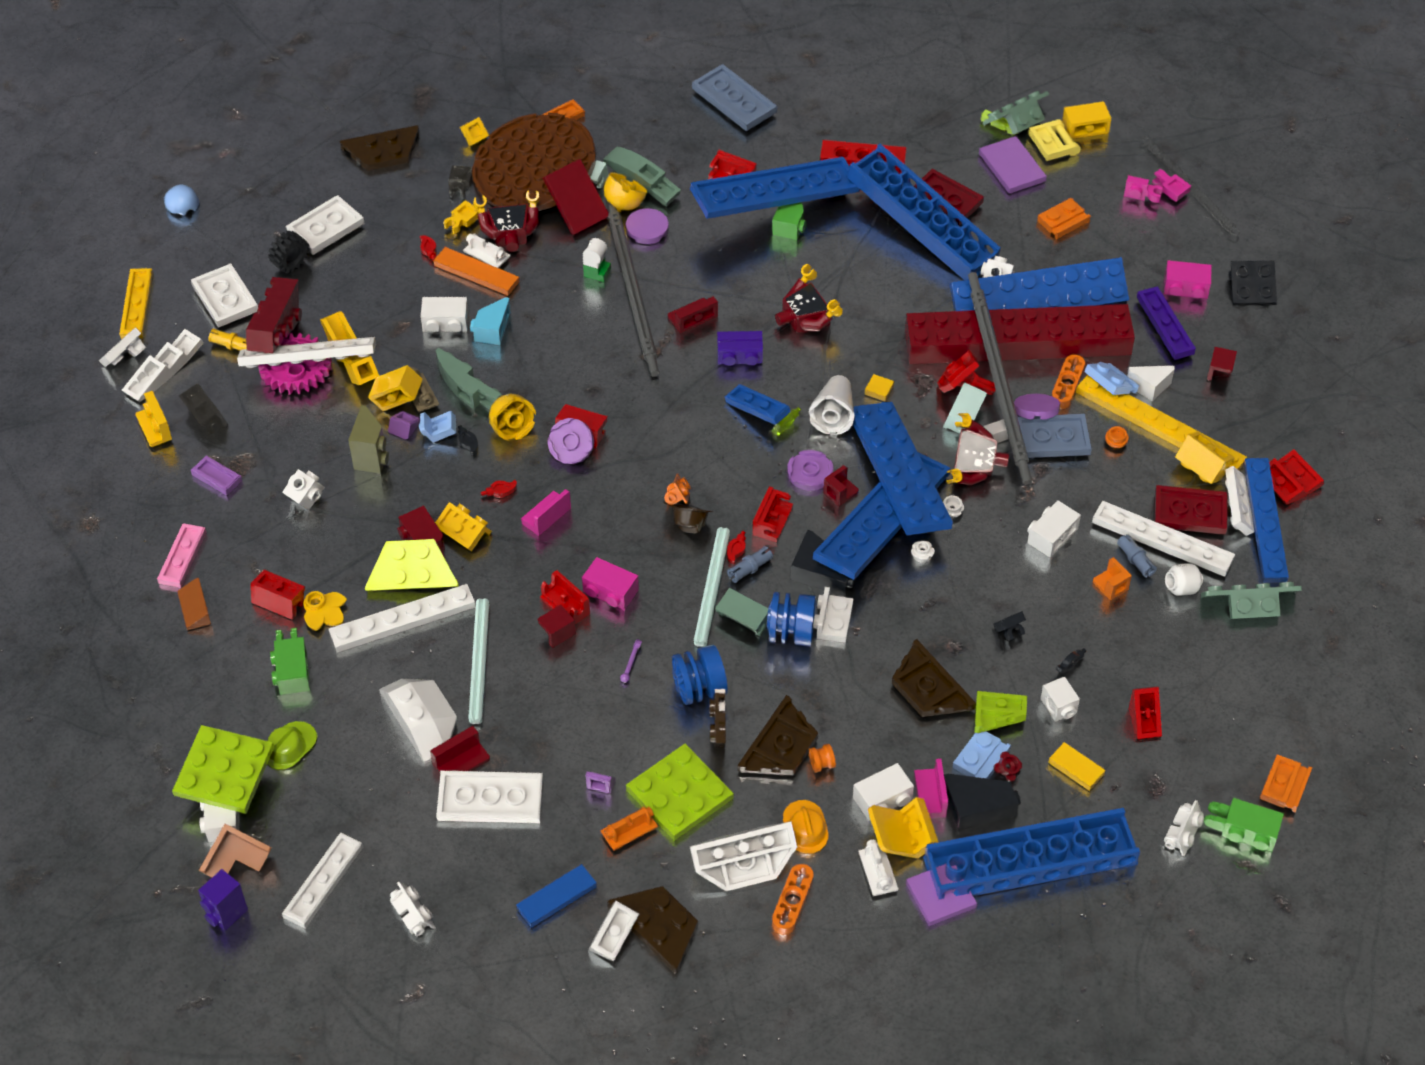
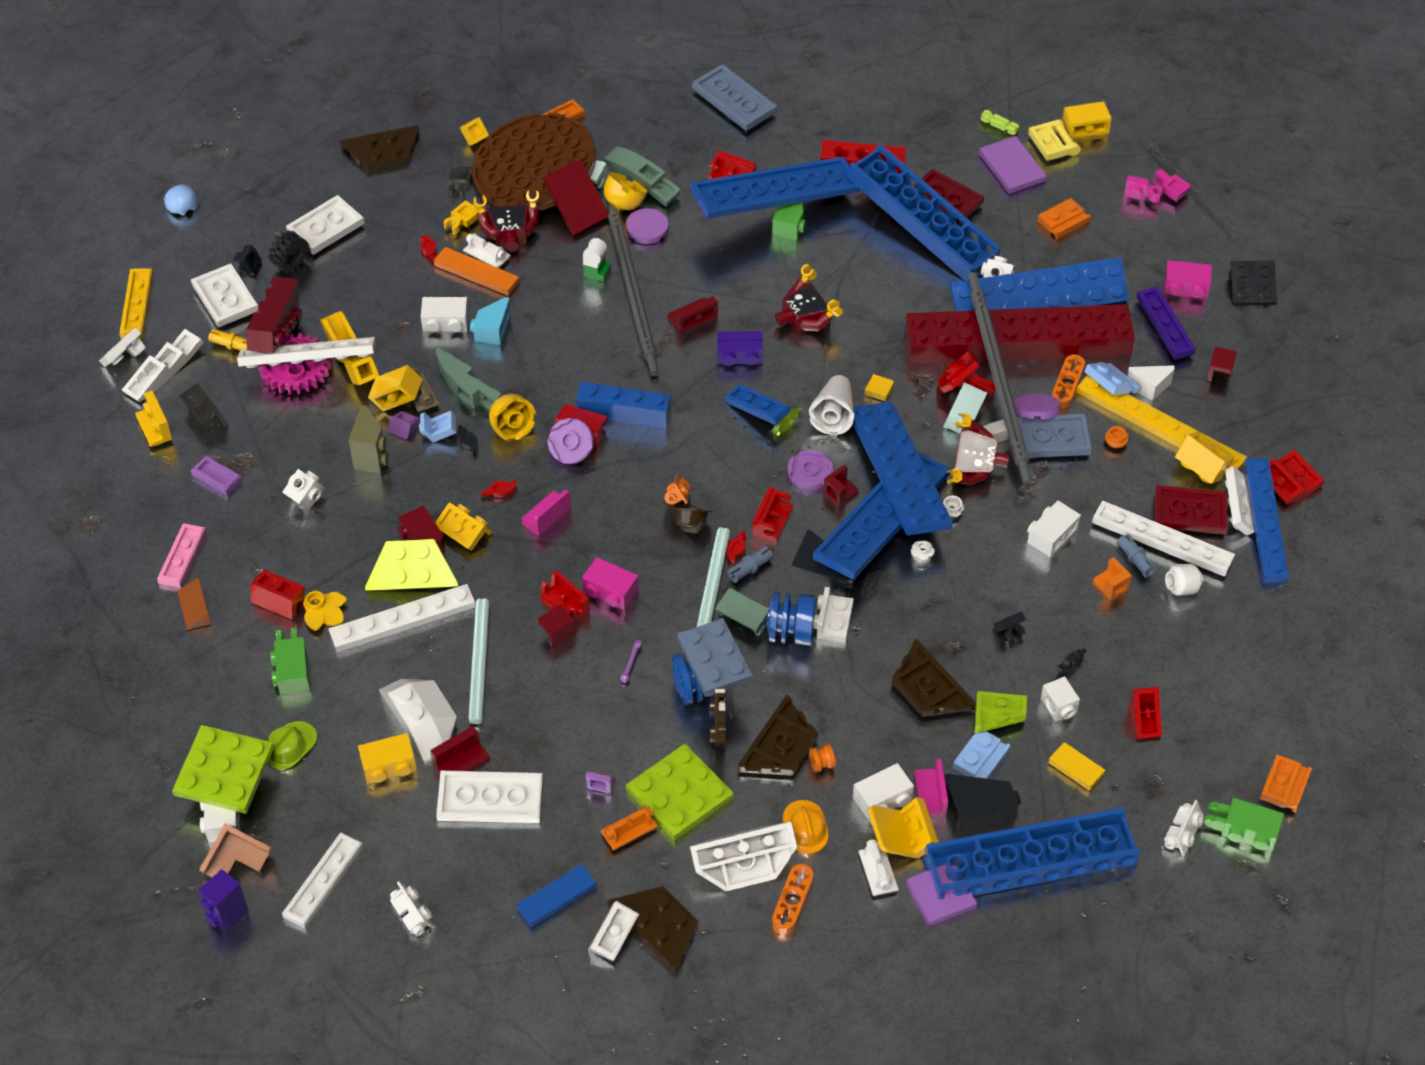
(248, 260): none -> black tile
(387, 758): none -> yellow brick
(626, 404): none -> blue brick
(714, 657): none -> sand blue plate
(1014, 763): dark red plate -> none
(1021, 116): sand green bracket -> none
(1255, 602): sand green bracket -> none

